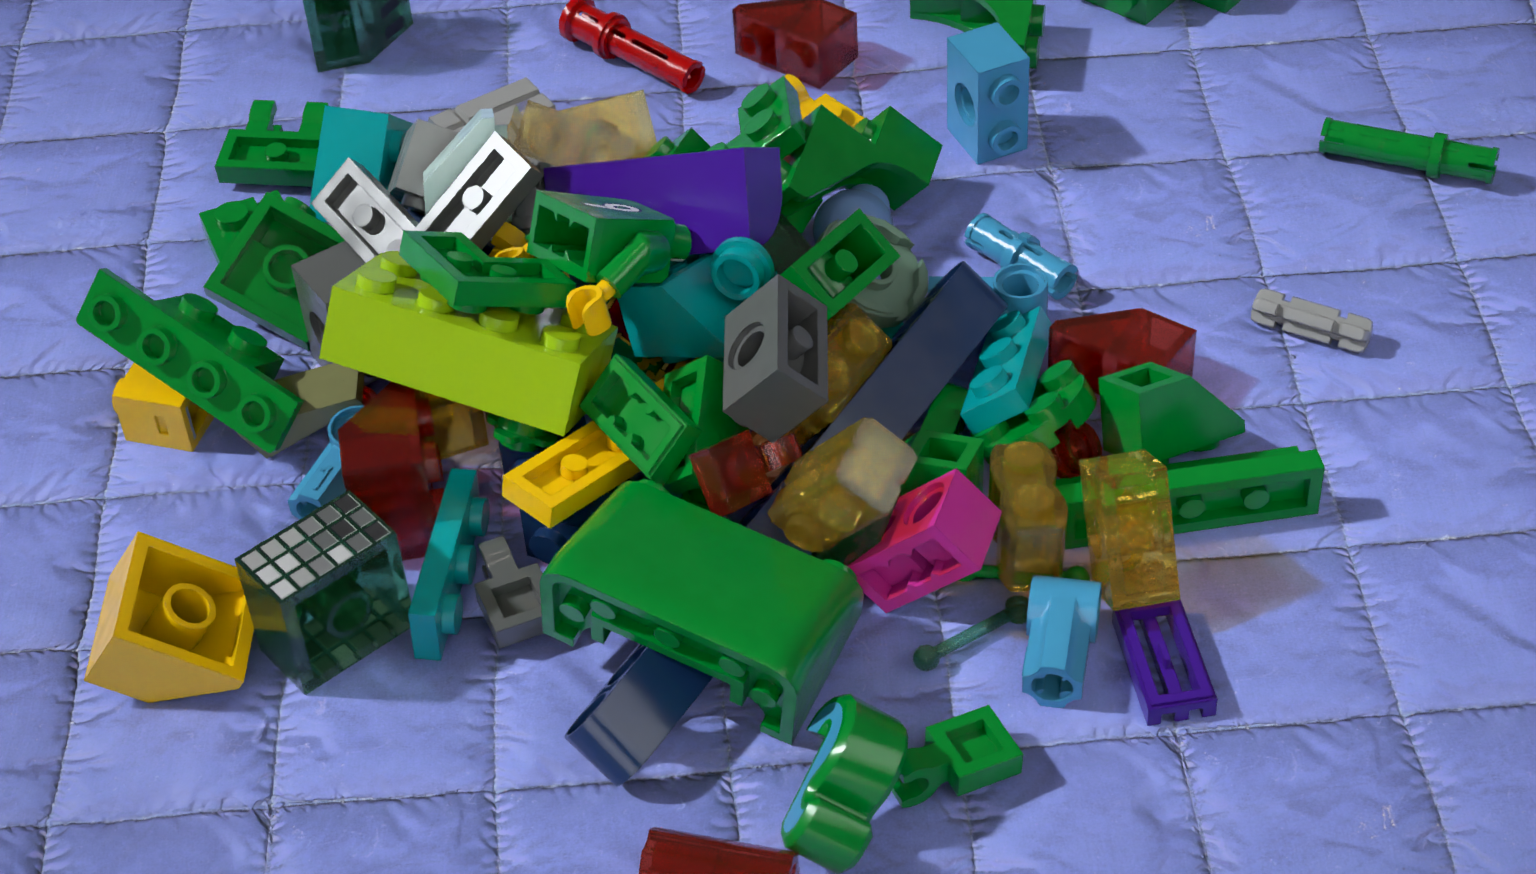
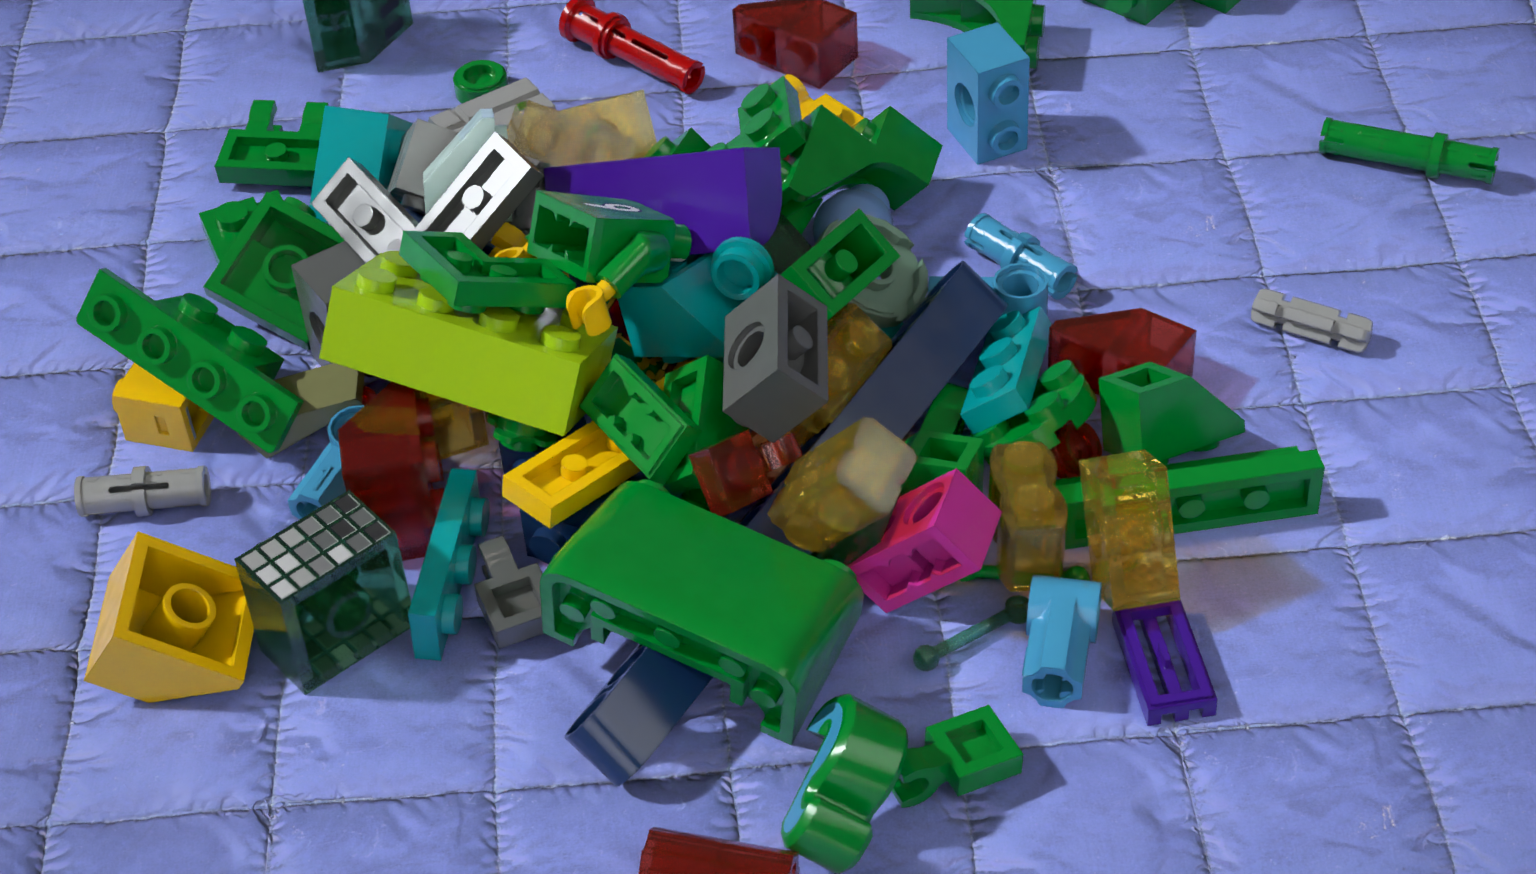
(142, 491): none -> light grey pin
(478, 79): none -> green tile

